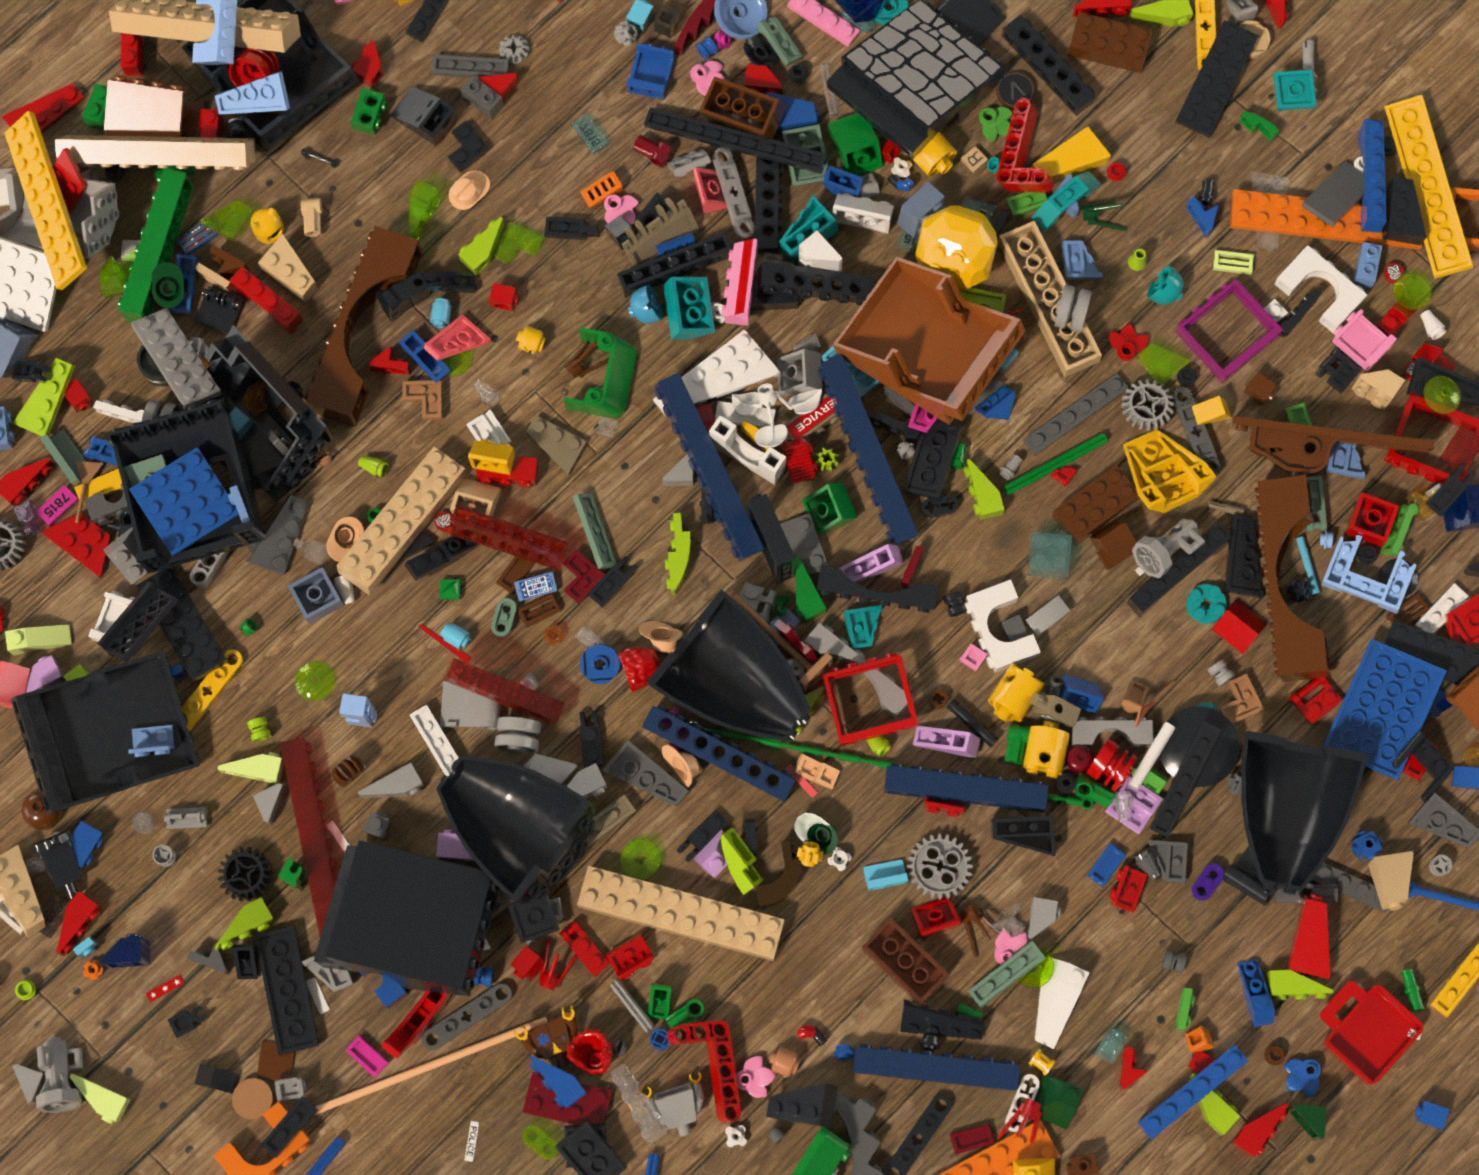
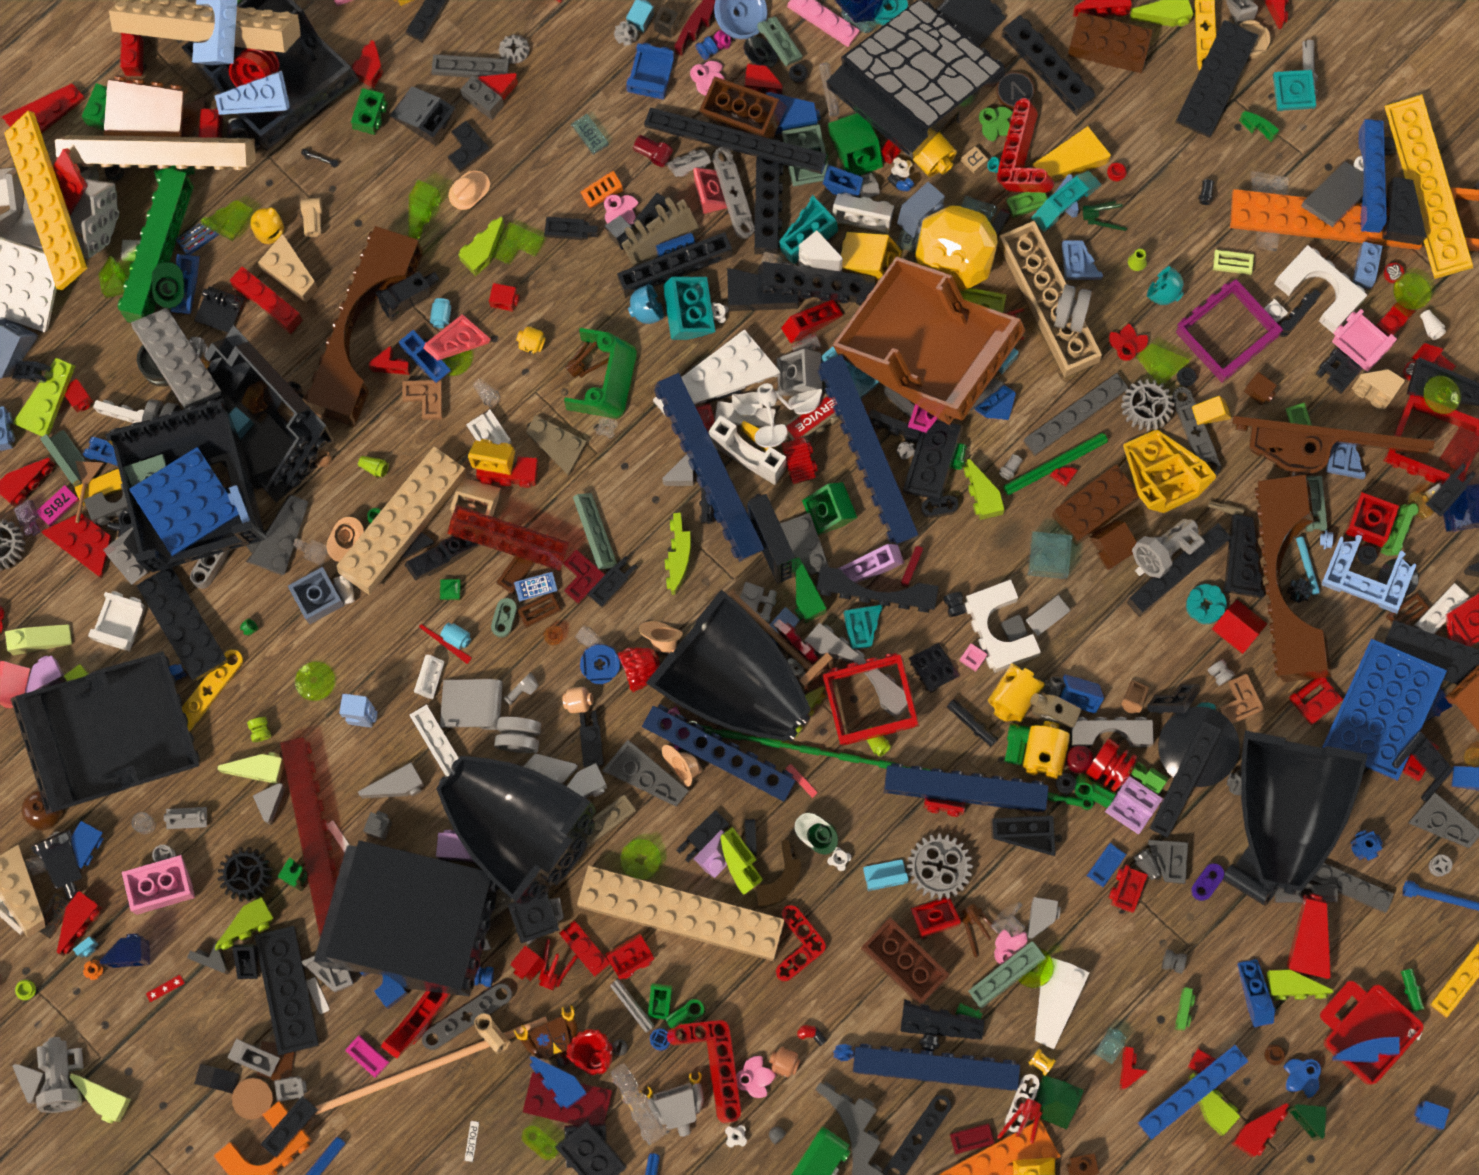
(128, 623): black fence -> none
(152, 739): medium blue bracket -> none
(158, 885): none -> bright pink slope
(184, 1022): black plate -> none
(214, 278): tan tile -> none
(229, 263): reddish brown slope -> none
(253, 1057): none -> light grey slope
(278, 440): dark grey plate -> none
(348, 770): reddish brown gear -> none
(429, 676): none -> white plate
(442, 521): tile -> none
(451, 281): black hinge -> none
(491, 1034): none -> tan piece
(503, 691): clear red brick -> none
(577, 700): none -> light nougat head
(741, 282): bright pink slope -> none
(778, 606): dark green arm -> none
(805, 949): none -> red beam
(805, 1106): black wedge -> none
(809, 854): yellow gear -> none
(810, 320): none -> red slope
(816, 771): light nougat slope -> none
(827, 453): lime gear -> none
(868, 254): none -> yellow slope
(933, 667): none -> black hinge
(934, 704): reddish brown bush -> none
(947, 741): lavender slope -> none
(1123, 803): clear cone -> none
(1146, 707): medium nougat piece -> none
(1151, 755): white piece -> none
(1176, 703): none -> black plate
(1199, 1039): orange slope -> none
(1203, 219): blue slope -> none
(1369, 1050): none -> blue slope
(1392, 878): tan slope -> none

